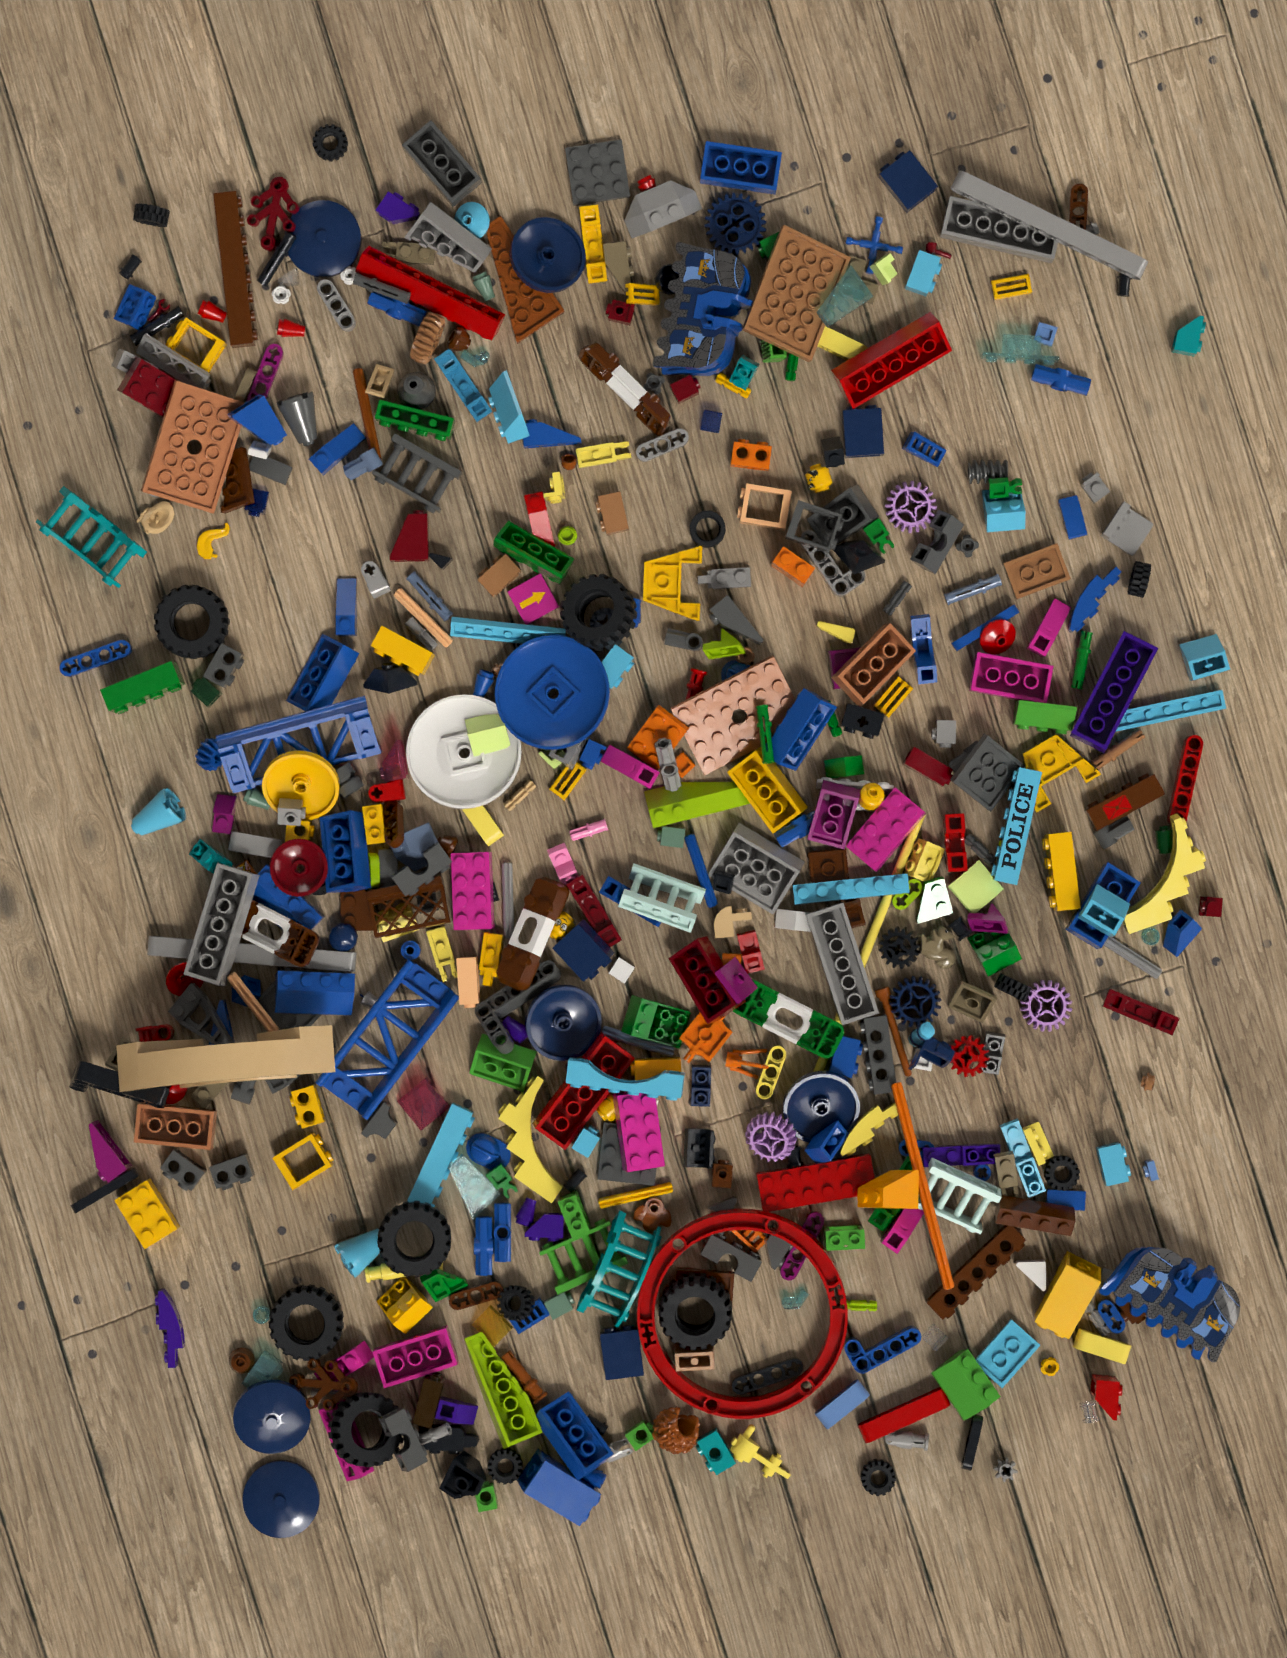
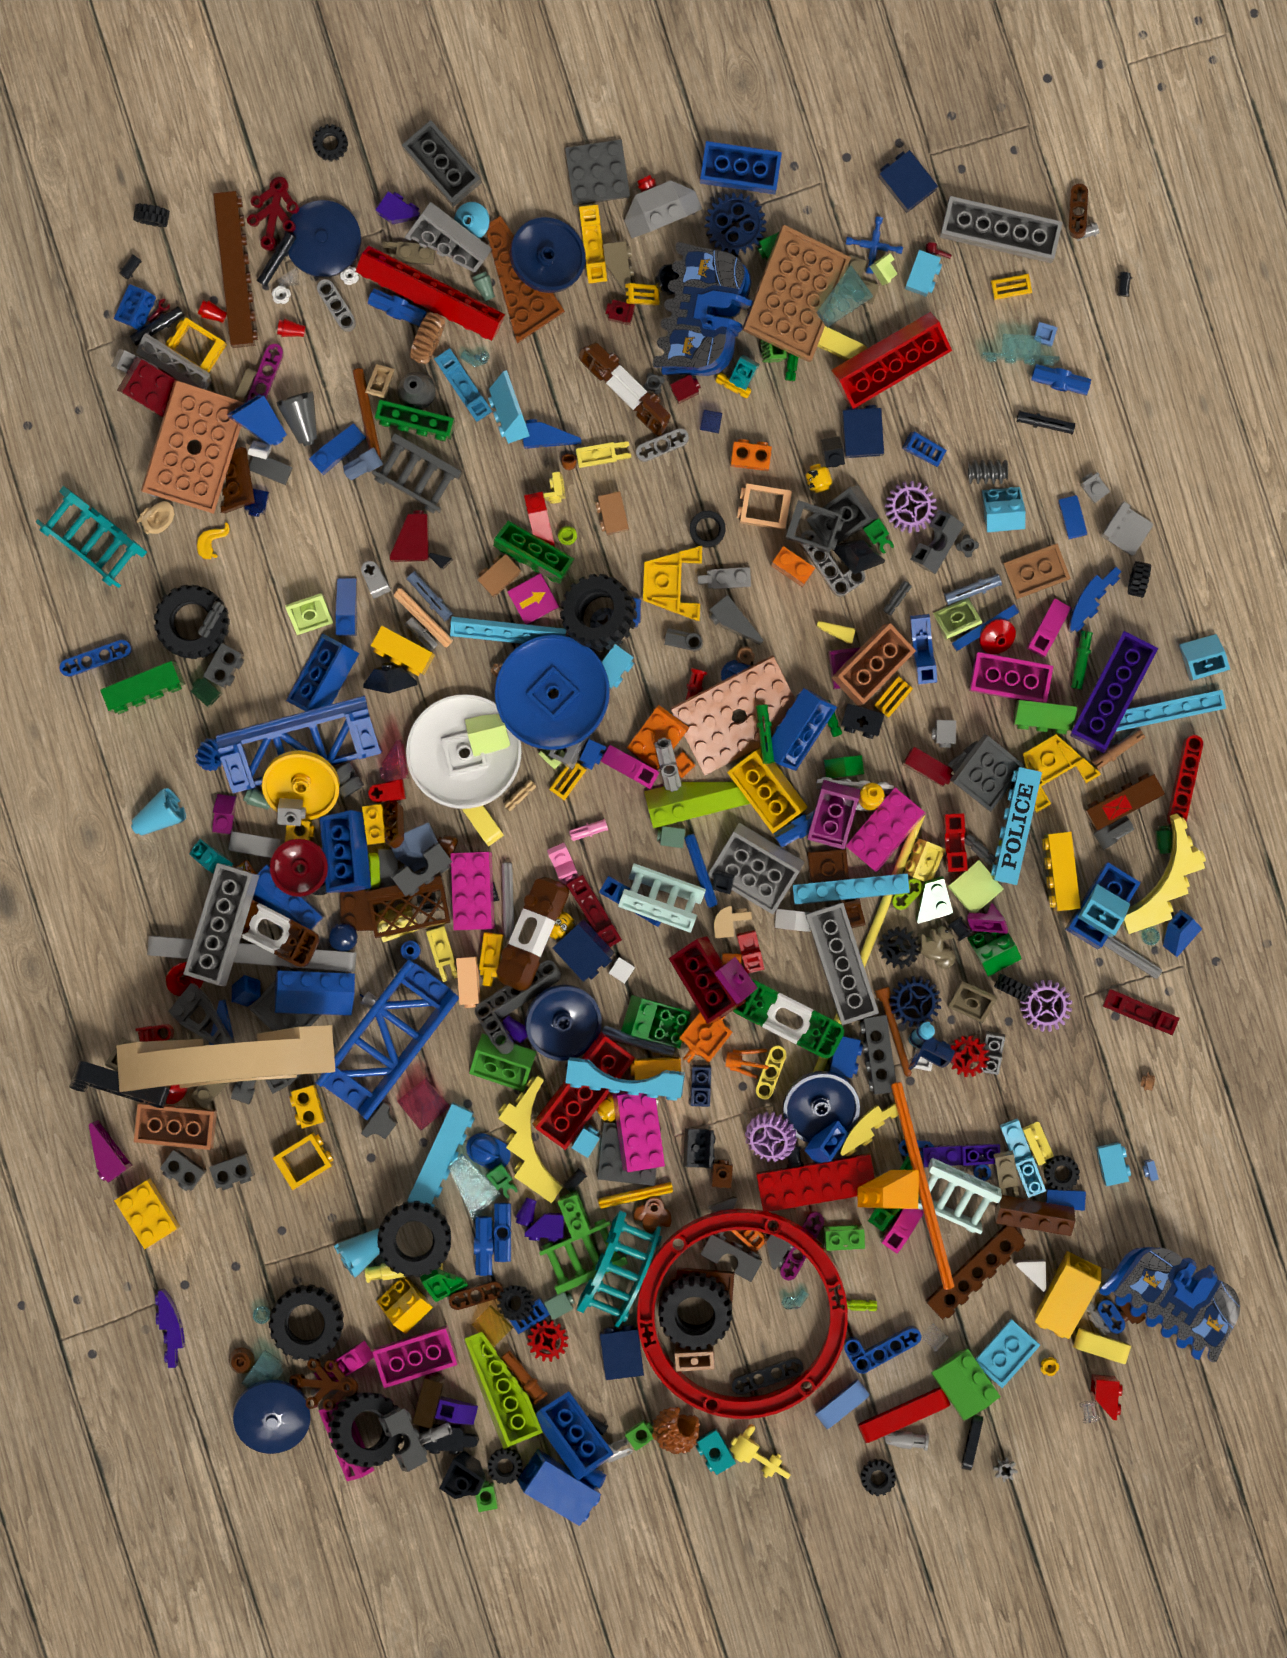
(105, 1190): black beam -> none
(211, 619): none -> dark grey axle
(252, 1002): light nougat axle -> none
(281, 1498): dark blue dish -> none
(309, 613): none -> yellowish green slope
(374, 285): dark grey pin -> none
(458, 339): reddish brown cone -> none
(483, 682): blue cone -> none
(558, 1333): none -> red gear
(726, 647): lime slope -> none
(957, 618): none -> yellowish green slope
(1002, 487): green plate -> none
(1045, 422): none -> black pin
(1049, 225): light grey beam -> none
(1188, 338): teal slope -> none
(1210, 906): dark red brick -> none

